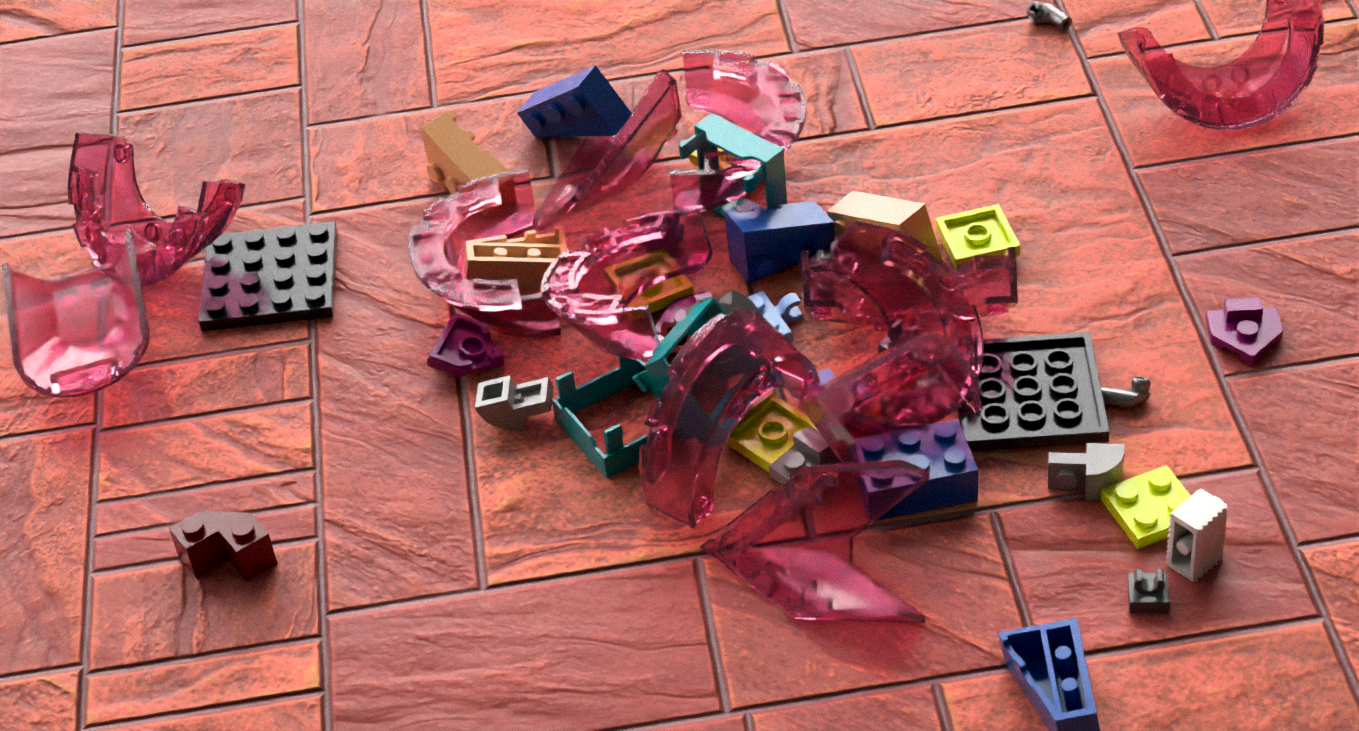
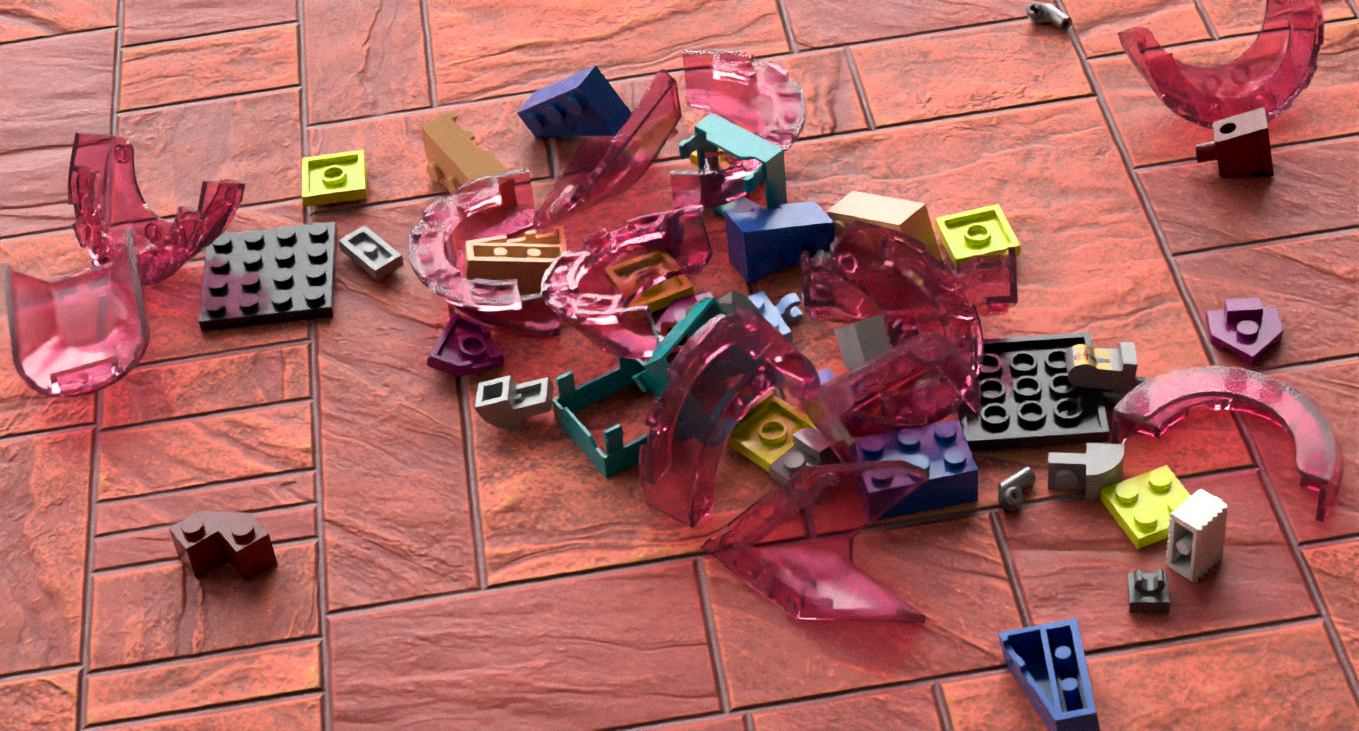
(334, 178): none -> neon yellow plate
(371, 252): none -> light grey plate
(862, 340): none -> white brick
(1011, 488): none -> flat silver arm
(1102, 366): none -> light grey leg
(1170, 395): none -> clear pink windscreen
(1239, 146): none -> dark red torso

